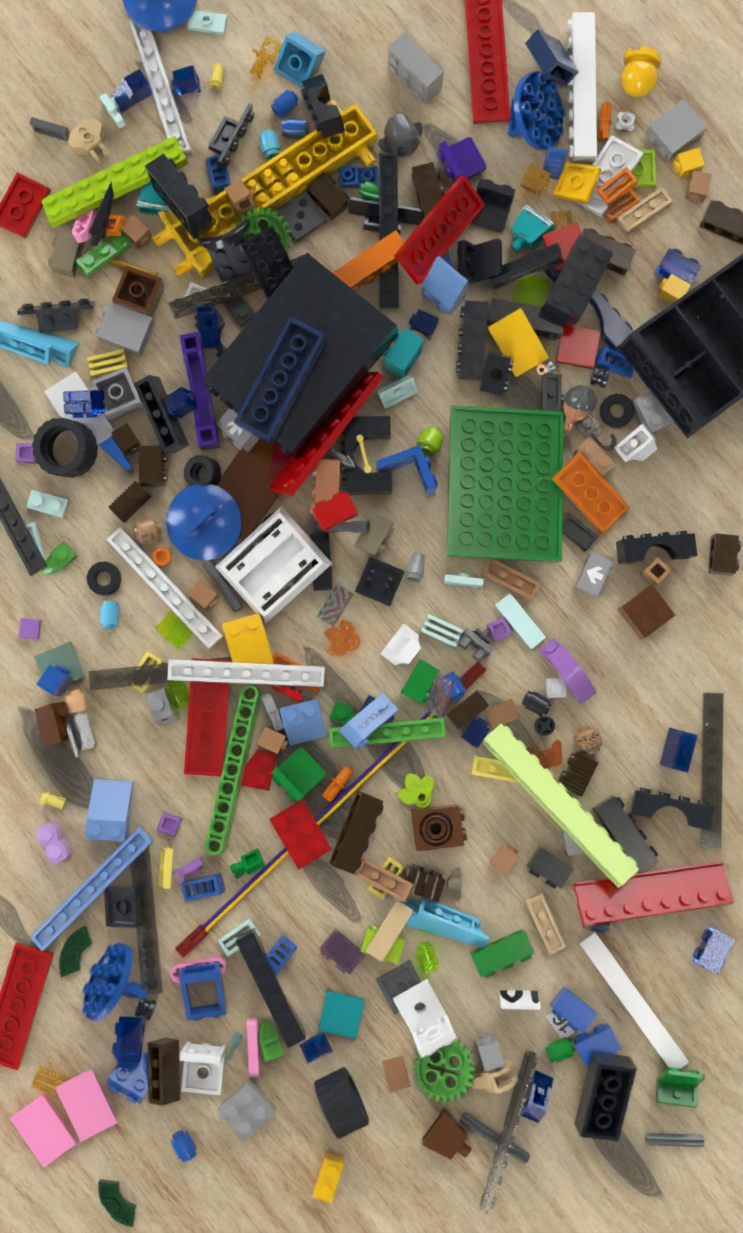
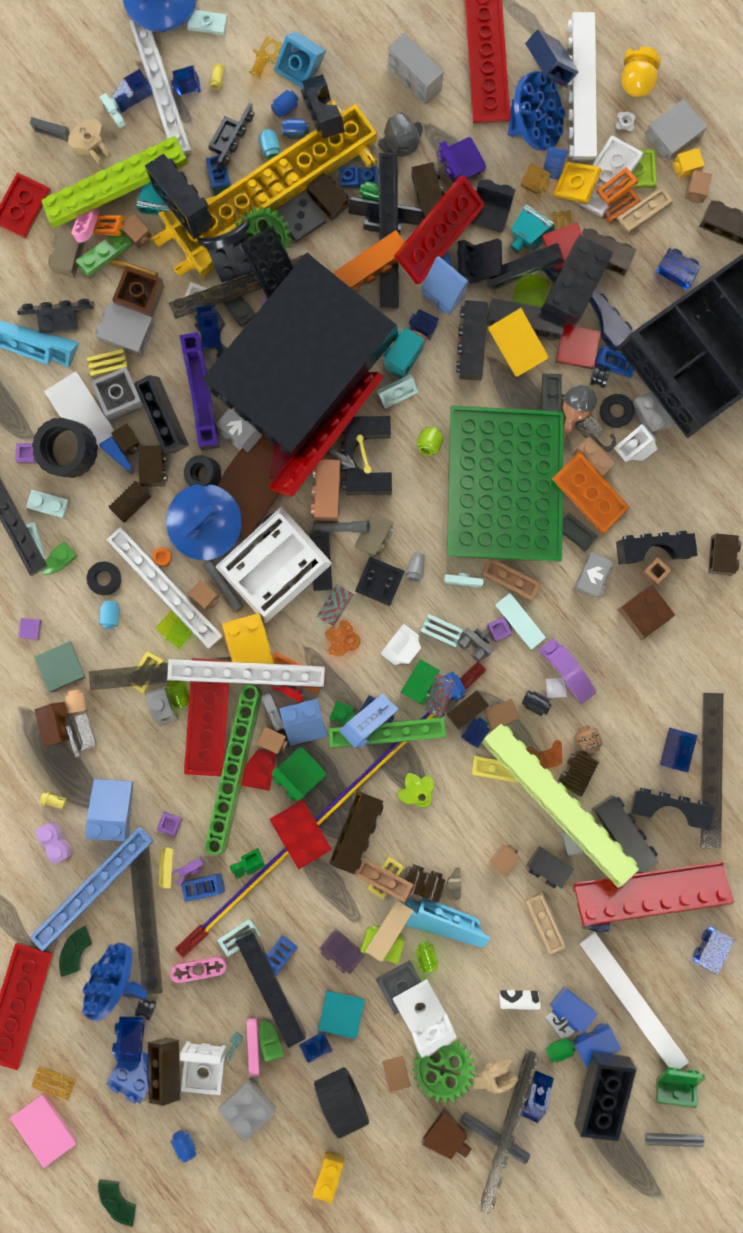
(55, 680): blue brick -> none
(84, 402): clear blue brick -> none
(86, 1104): bright pink tile -> none
(101, 219): black bar -> none
(122, 906): black plate -> none
(147, 531): medium nougat head -> none
(181, 402): clear blue brick -> none
(198, 974): blue window -> none
(239, 197): medium nougat brick -> none
(281, 380): dark blue brick -> none
(334, 511): red brick -> none
(337, 783): orange axle -> none
(409, 456): blue bracket -> none
(450, 832): reddish brown brick -> none
(489, 1051): light grey brick -> none
(496, 385): black brick -> none
(502, 953): green brick -> none
(545, 369): arm -> none
(550, 725): black wheel -> none
(604, 121): orange axle -> none
(673, 288): yellow brick -> none

